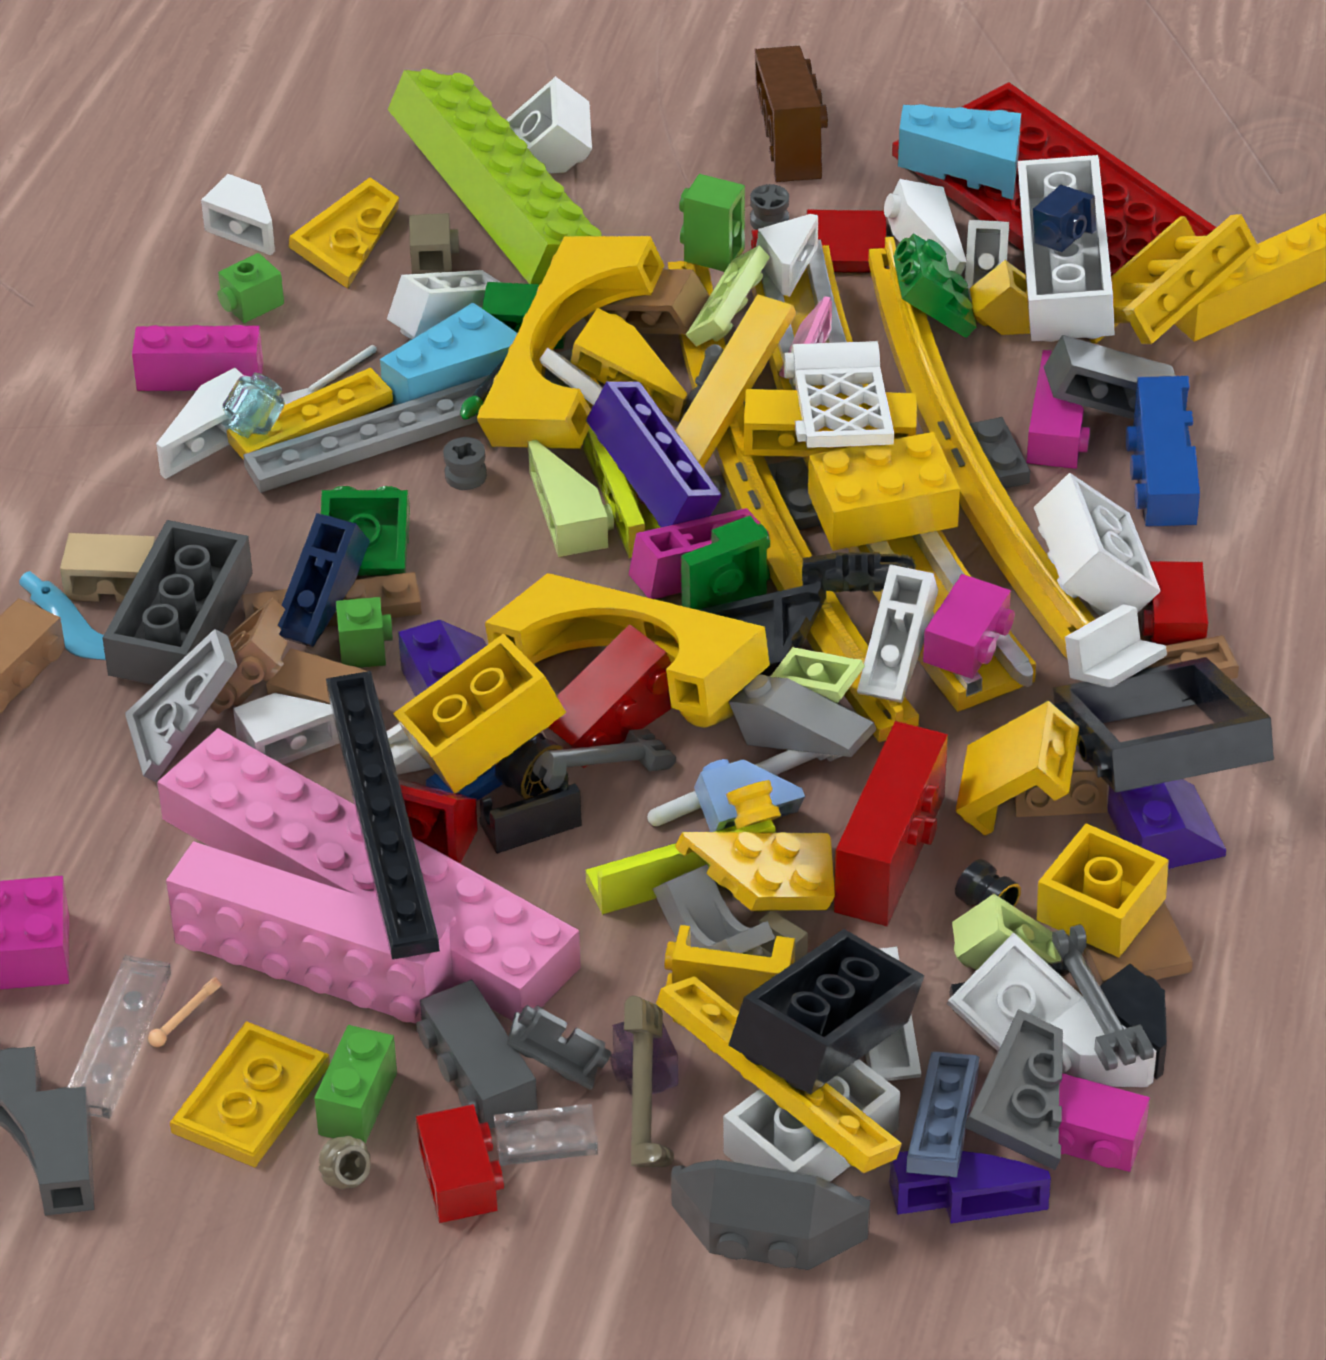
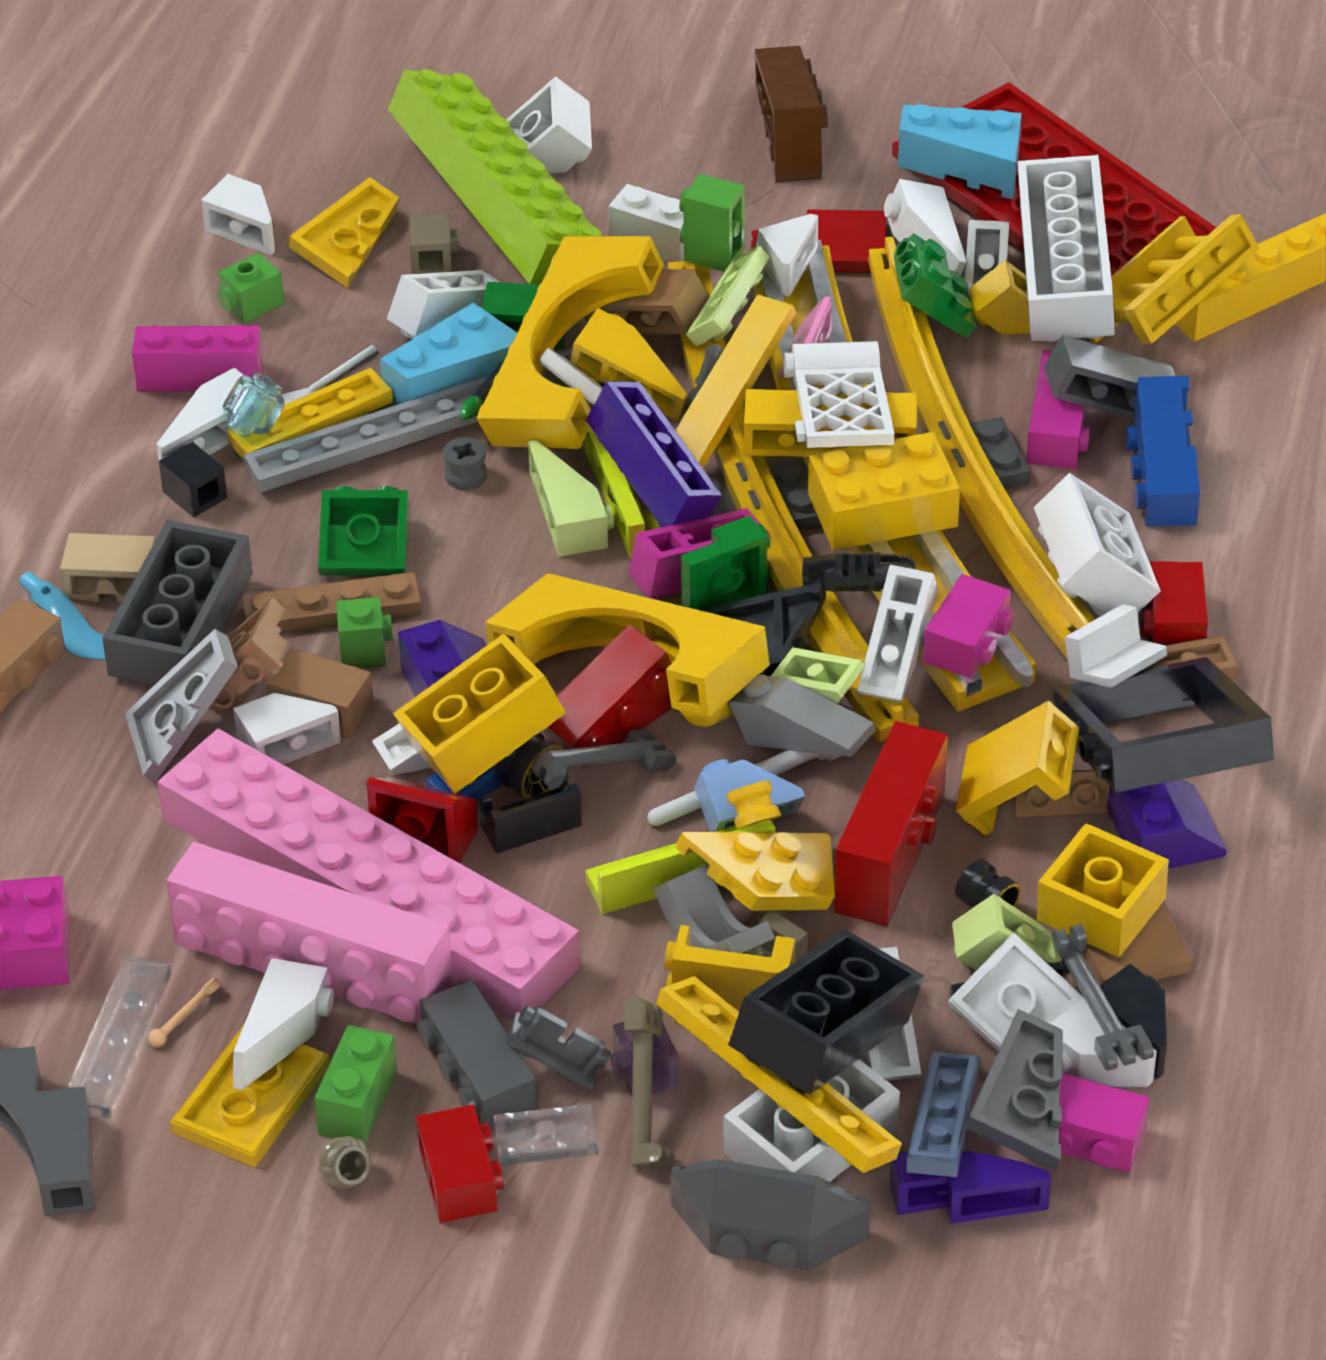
(193, 479): none -> black brick
(281, 1017): none -> white slope
(321, 578): dark blue slope -> none
(382, 816): black tile -> none
(648, 214): none -> white slope
(768, 205): dark grey wheel -> none
(1063, 218): dark blue brick -> none

